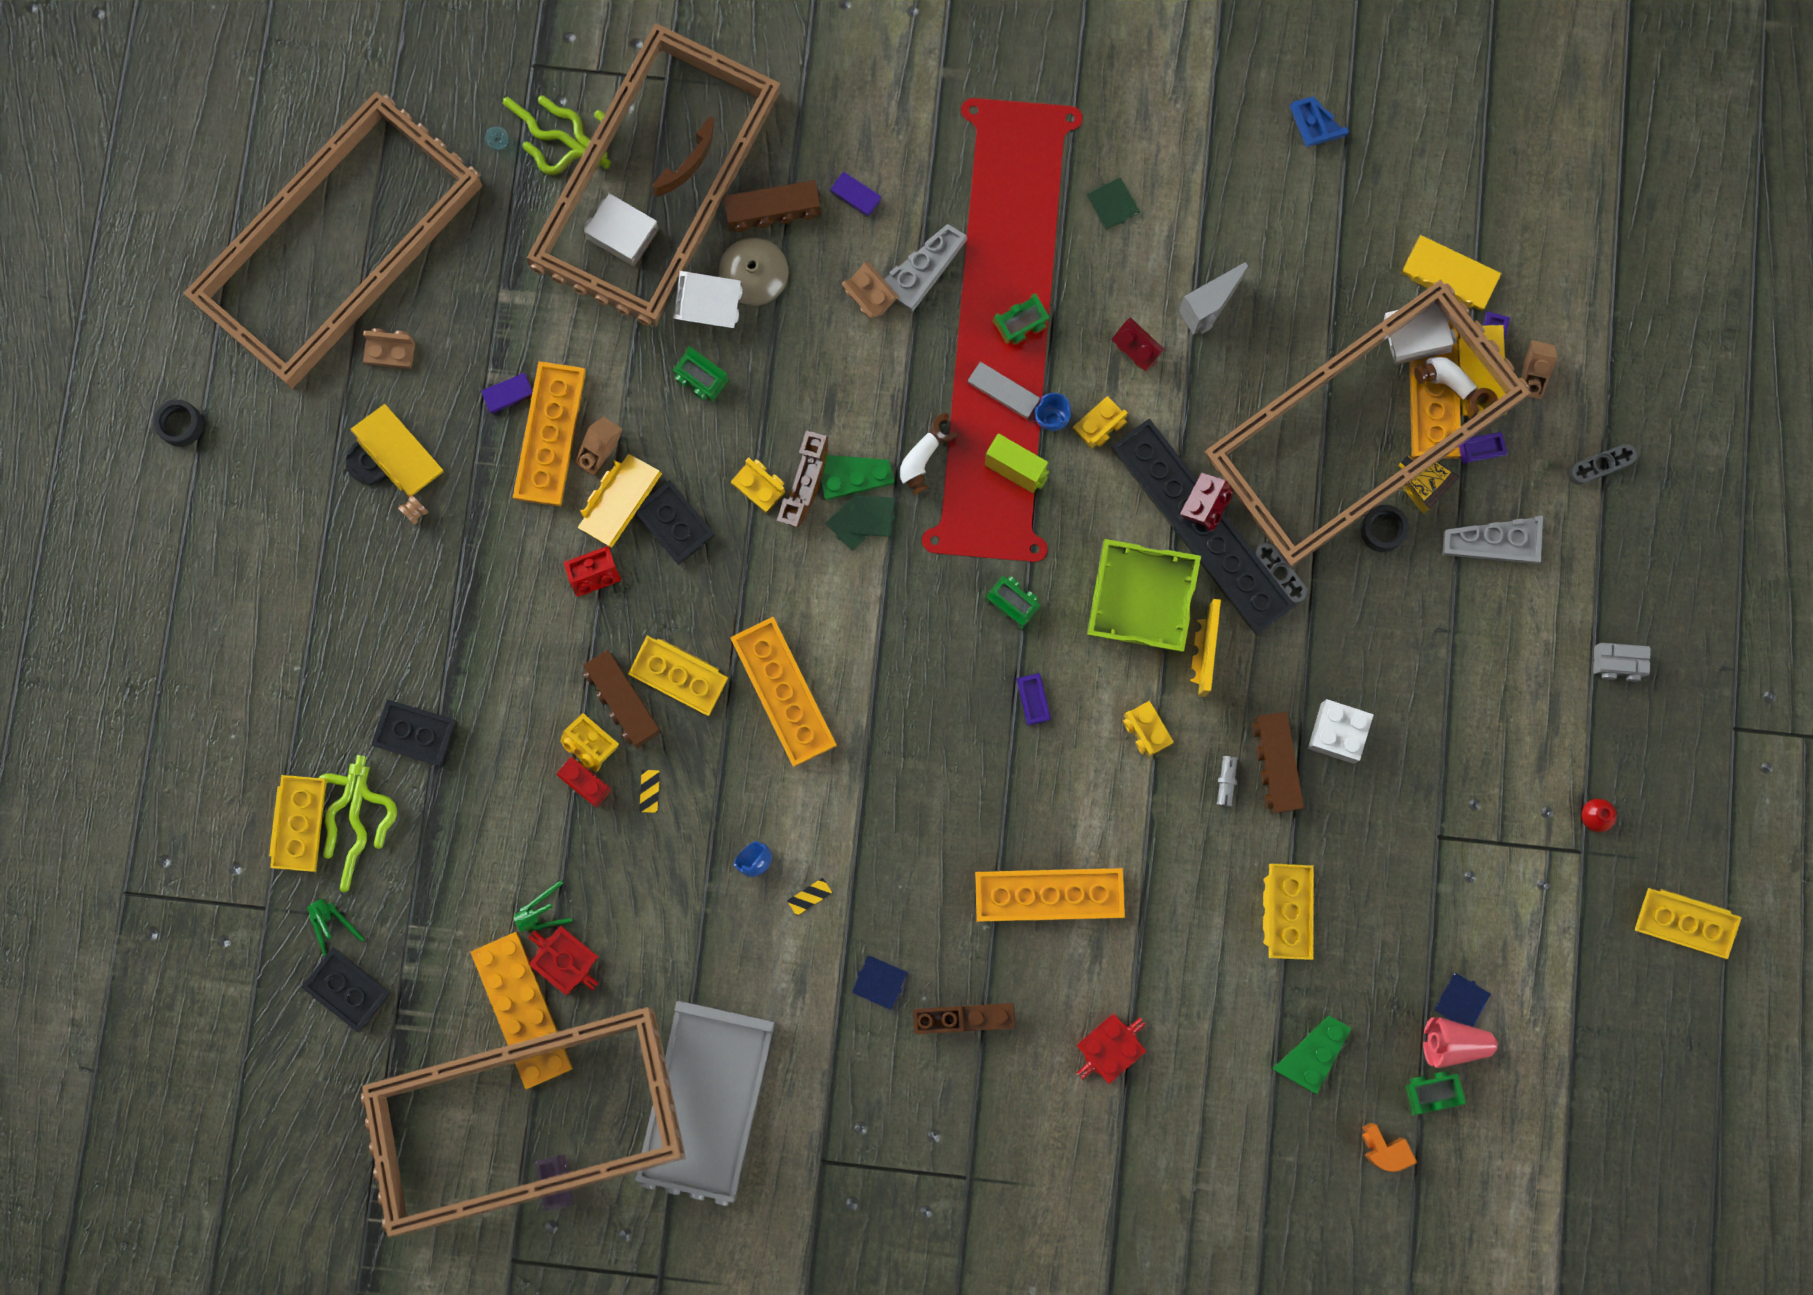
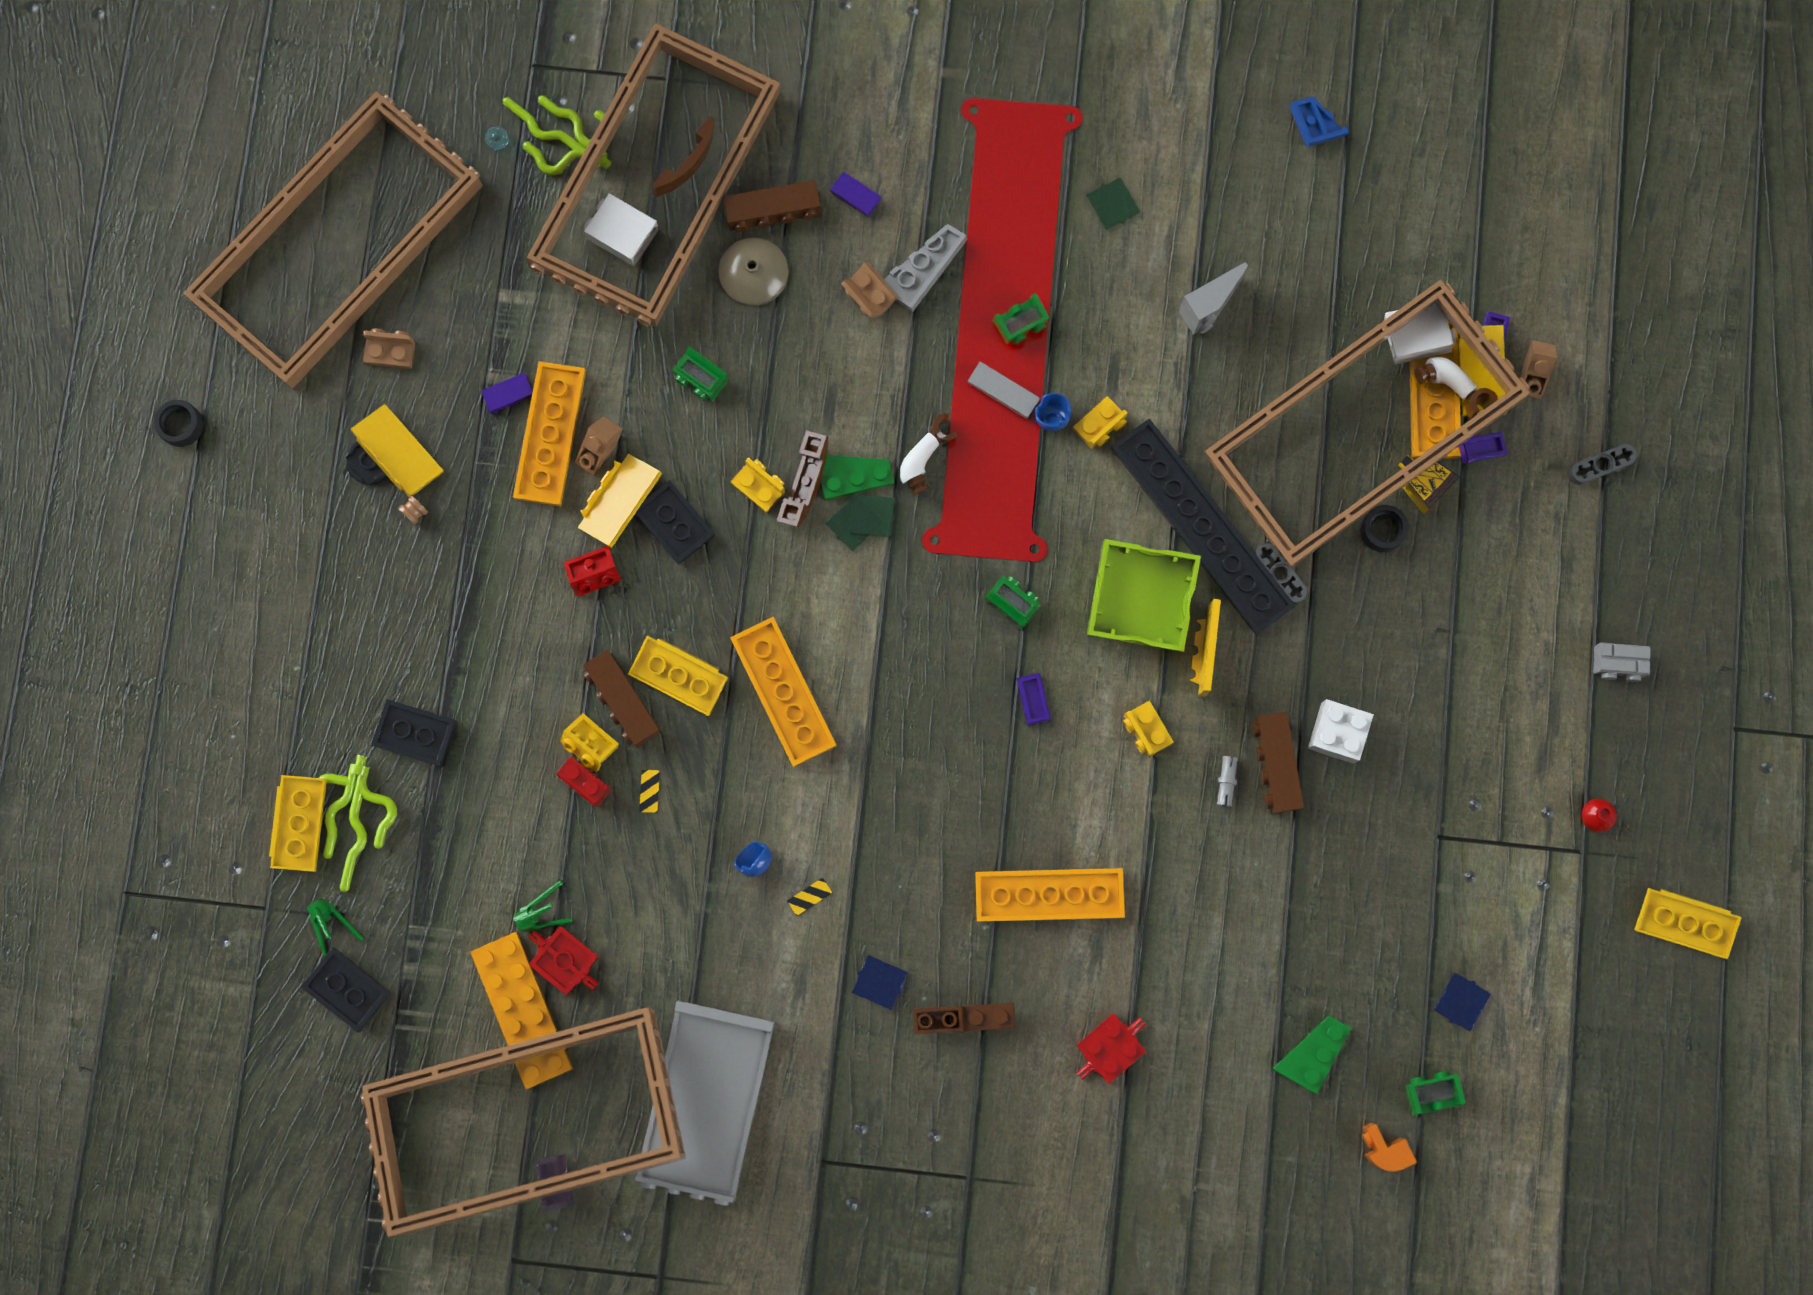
(707, 299): white brick -> none
(1017, 464): lime brick -> none
(1137, 344): dark red bracket -> none
(1207, 501): bracket -> none
(1289, 911): yellow piece -> none
(1456, 1043): coral cone -> none
(1468, 278): yellow piece -> none
(1504, 541): light grey wing -> none

